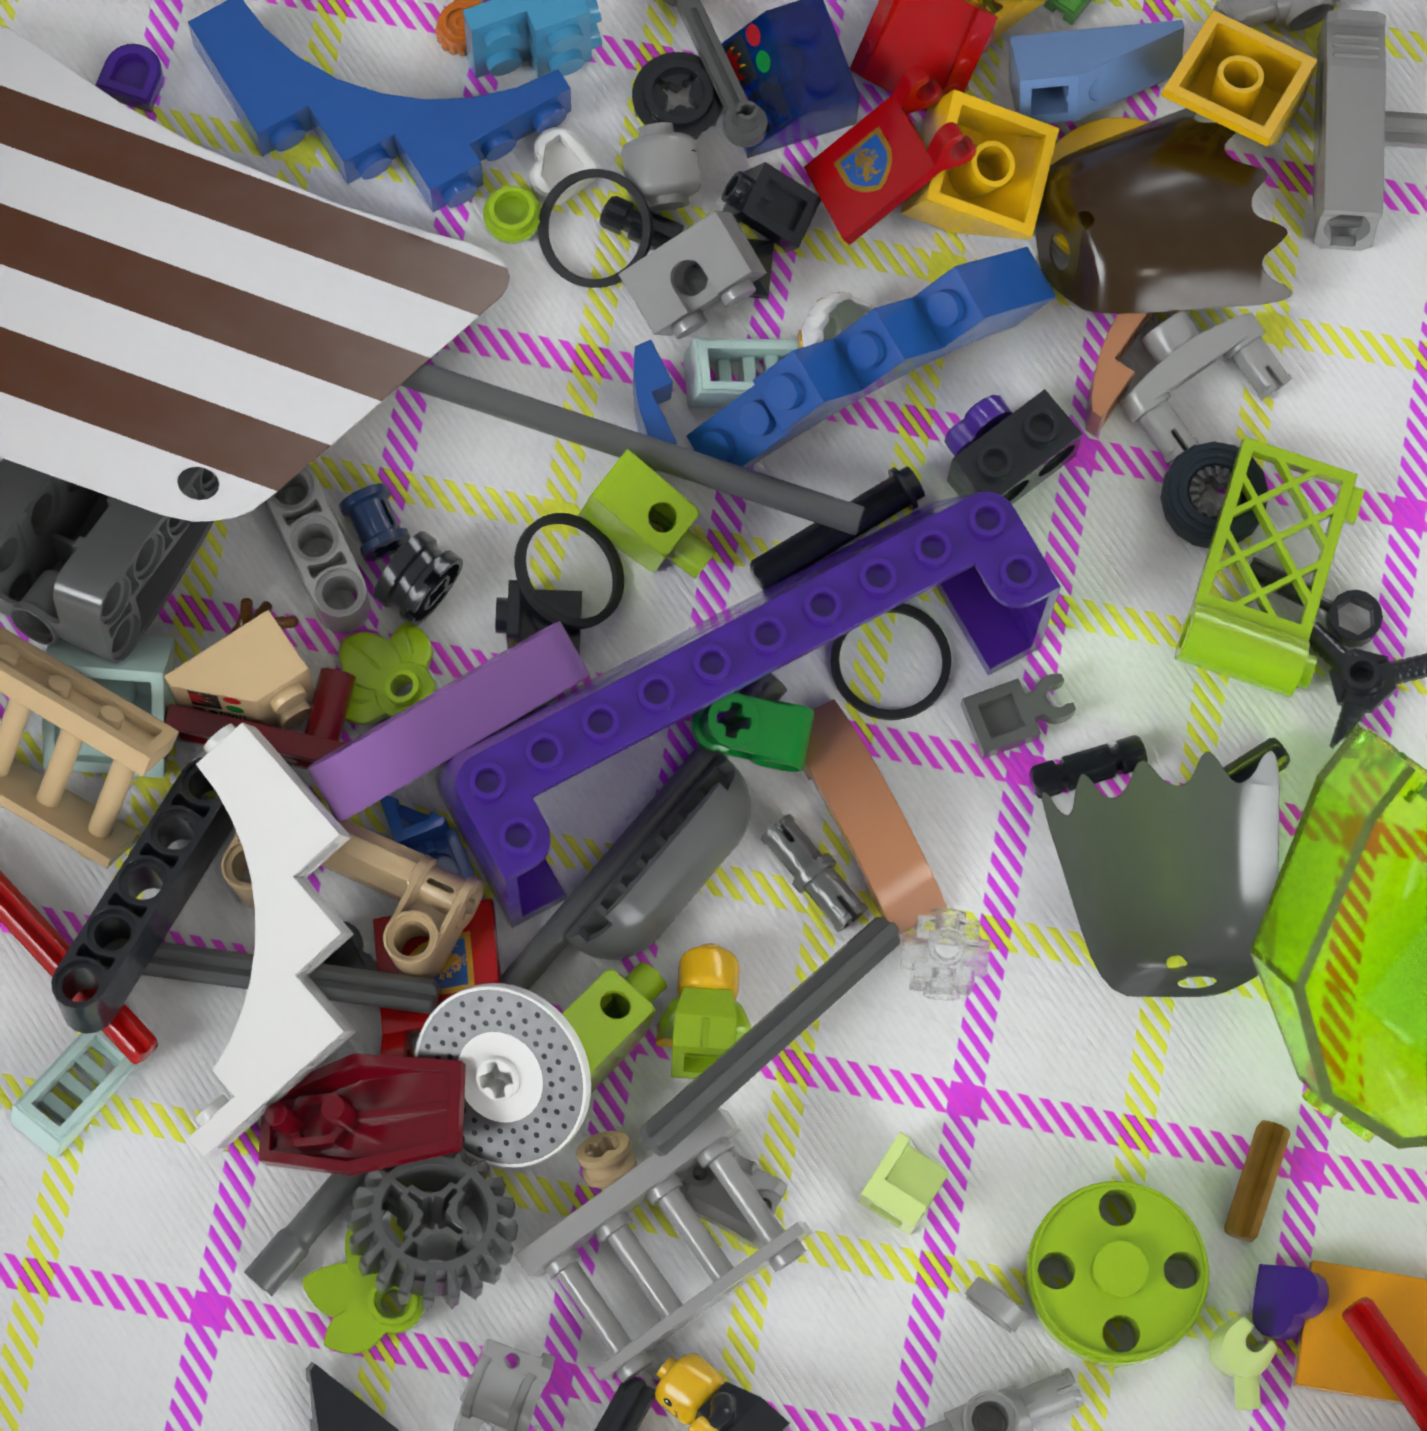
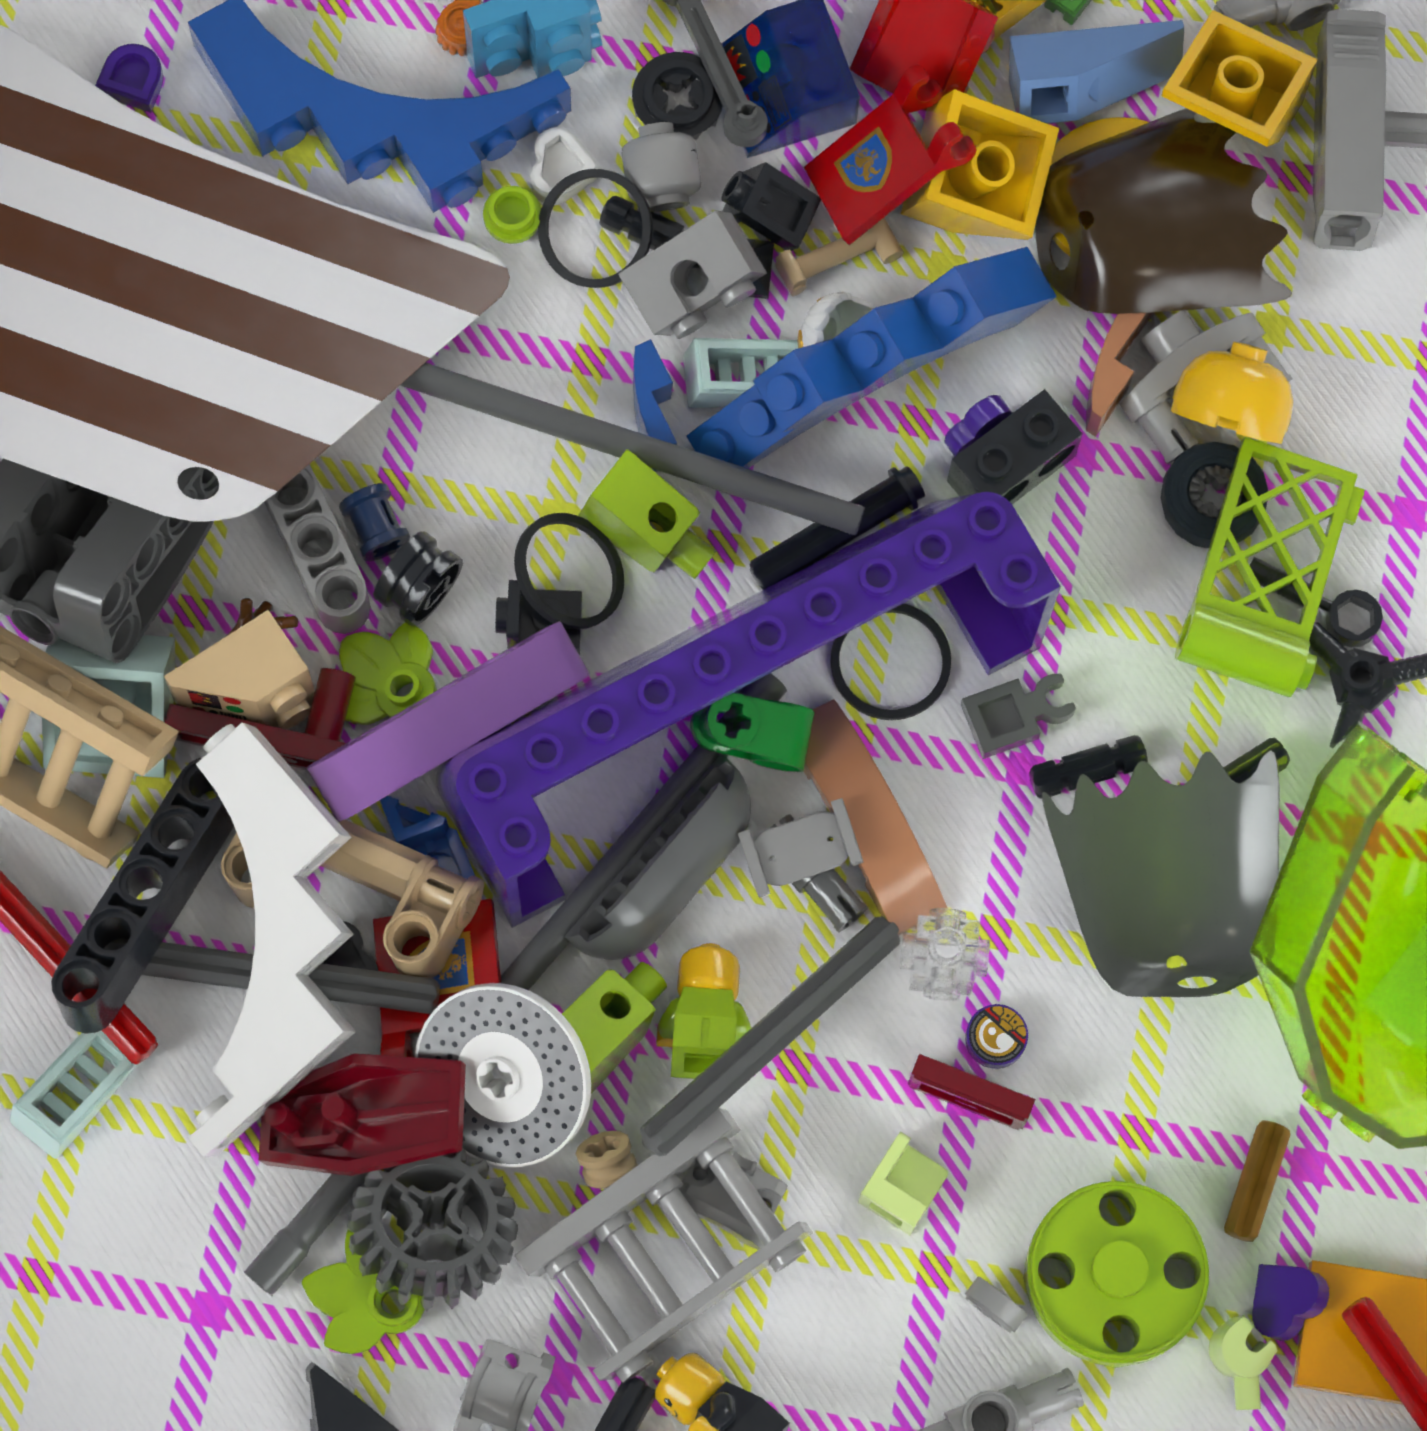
(797, 270): none -> tan piece
(800, 848): none -> light grey piece
(971, 1092): none -> dark red tile
(996, 1036): none -> tile
(1236, 393): none -> yellow cylinder

